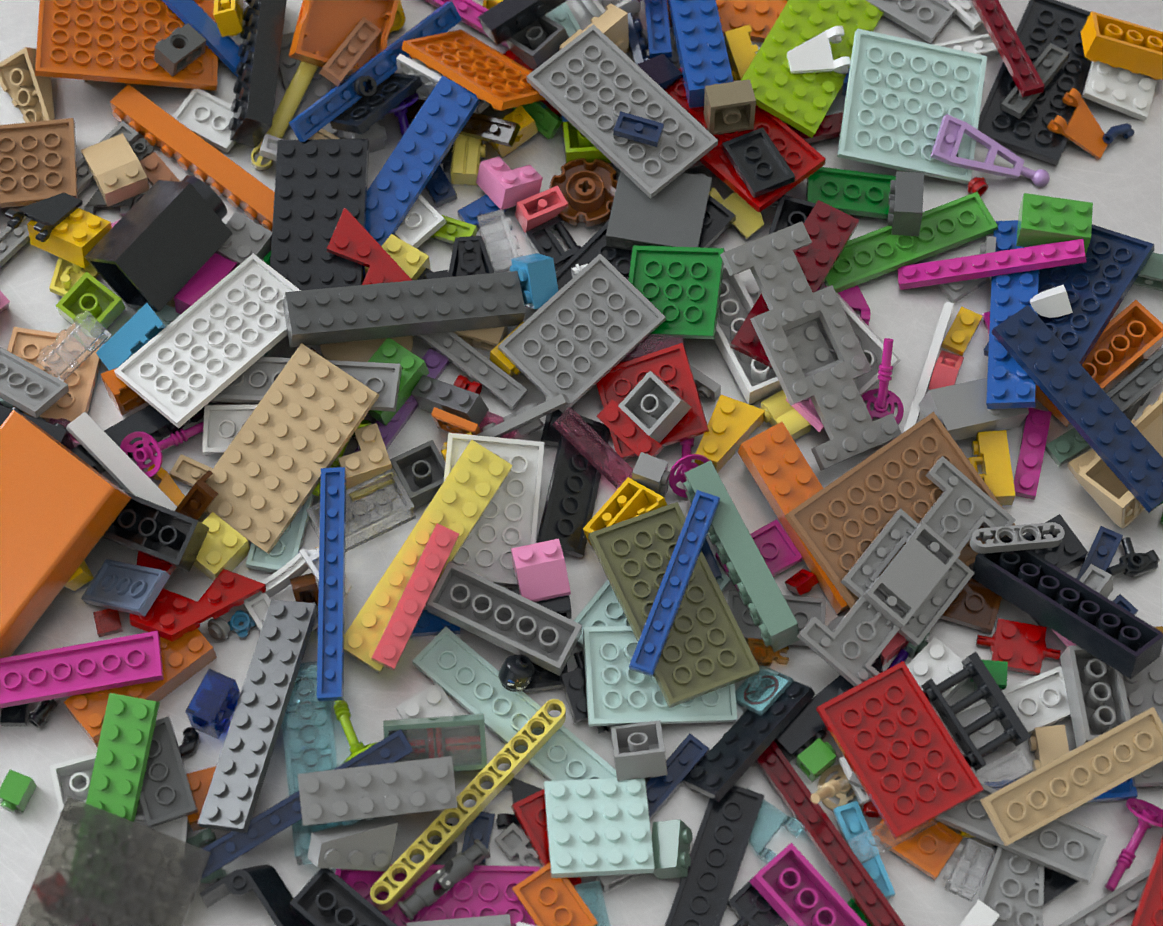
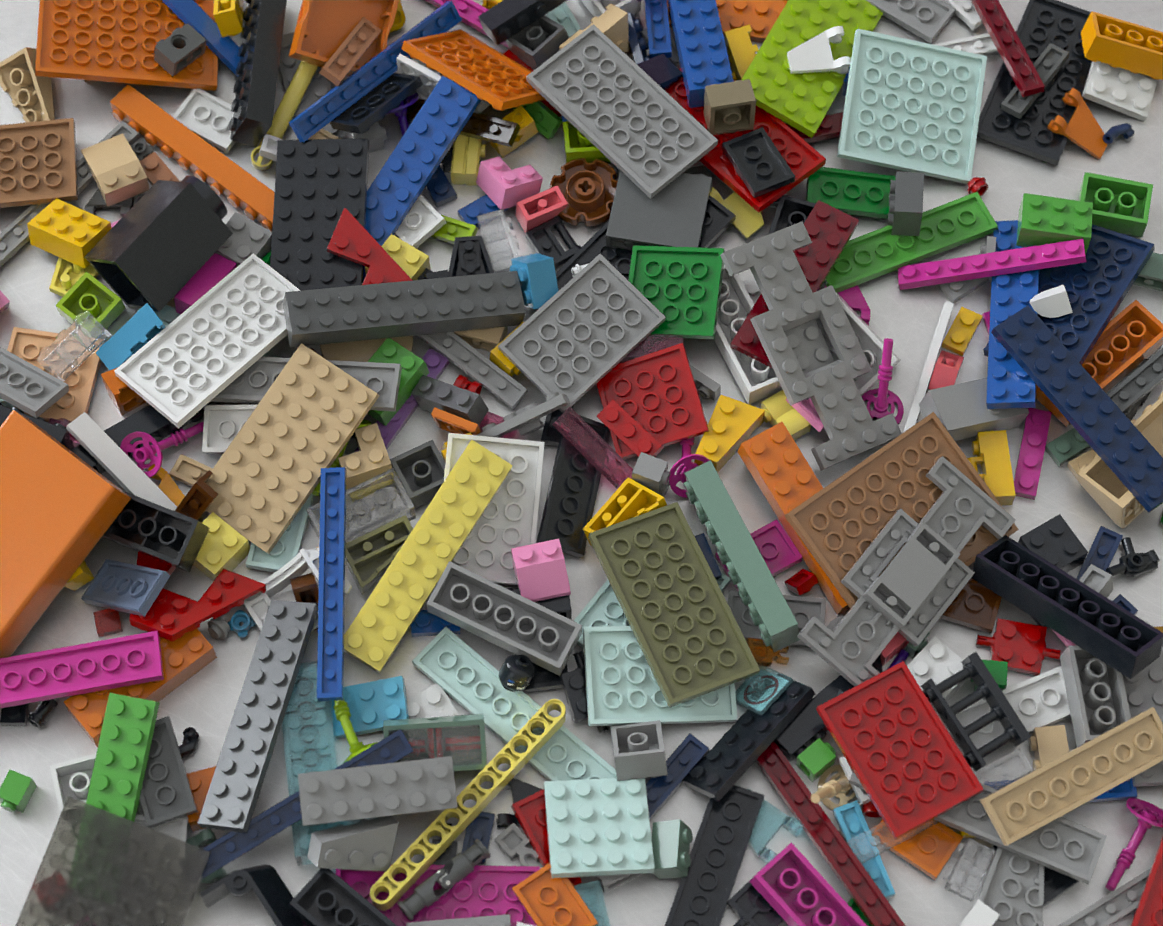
(45, 212): black flag -> none
(213, 704): clear blue brick -> none
(370, 83): black bush -> none
(372, 704): none -> medium azure plate
(373, 552): none -> olive wedge
(415, 597): coral brick -> none
(638, 129): dark blue plate -> none
(654, 406): light grey brick -> none
(674, 583): blue tile -> none
(948, 143): lavender plate -> none
(1016, 534): light grey beam -> none
(1117, 203): none -> bright green brick

